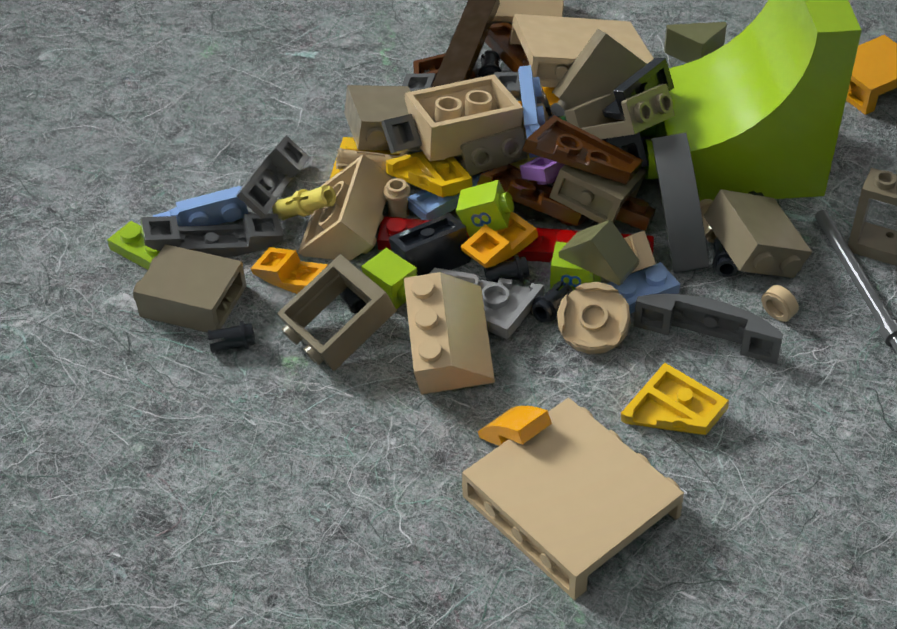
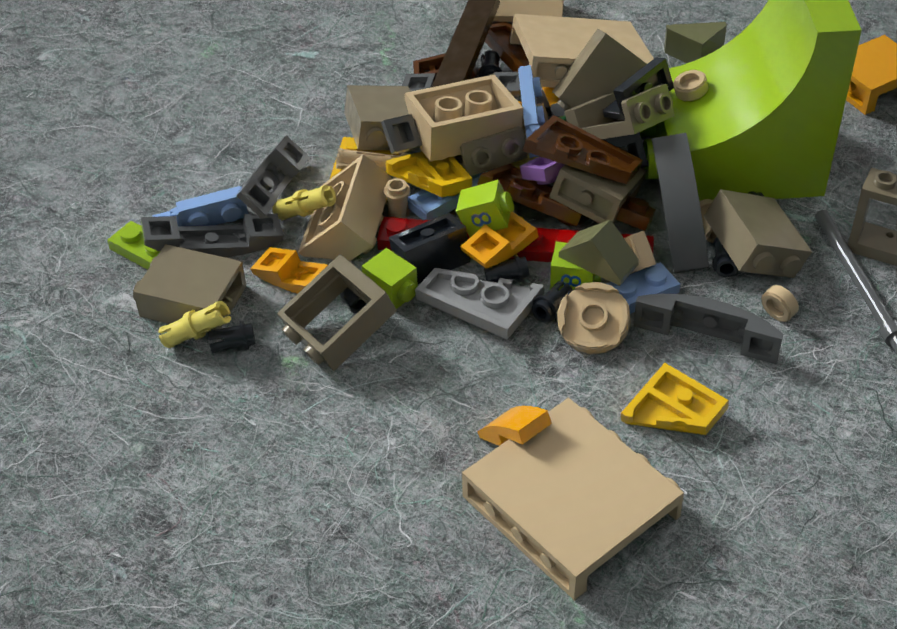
(194, 324): none -> light yellow pin
(447, 333): tan slope -> none
(690, 85): none -> tan tile

